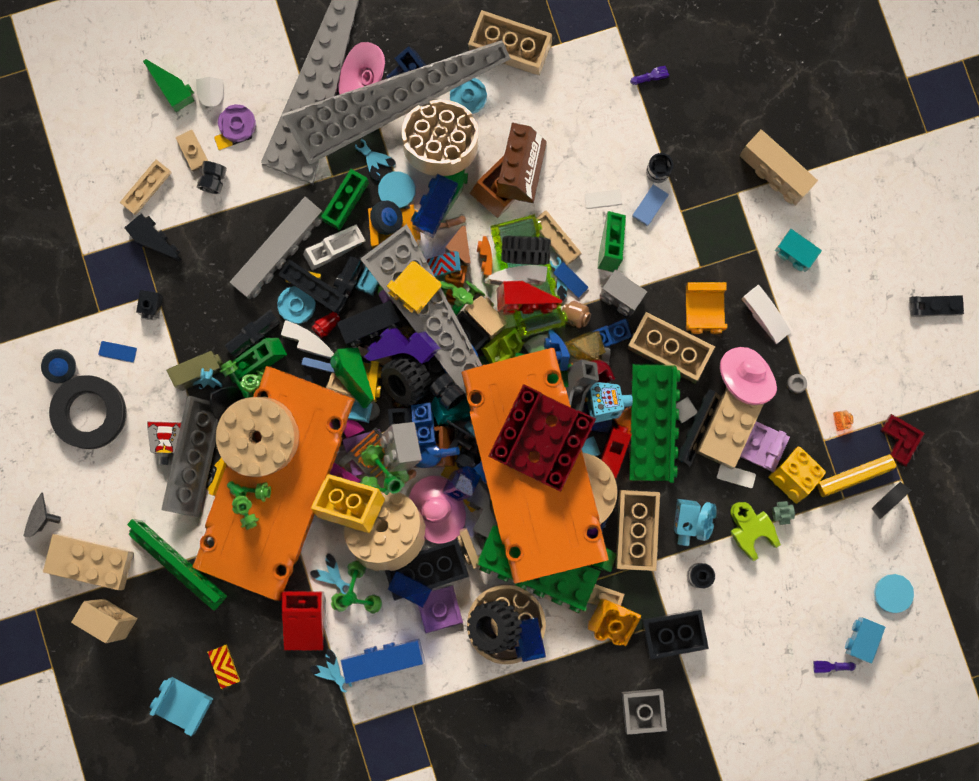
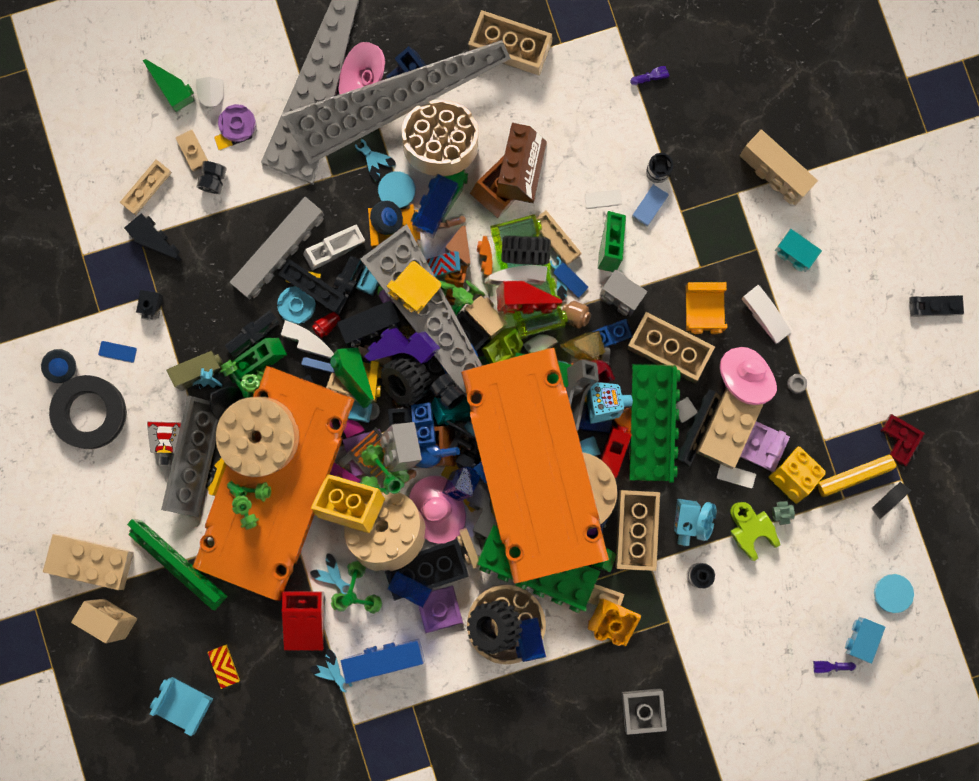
(39, 517): shield -> none
(345, 199): green brick -> none
(470, 95): medium azure tile -> none
(528, 432): dark red slope -> none
(562, 353): blue slope -> none
(674, 634): black brick -> none
(843, 420): clear orange plate -> none

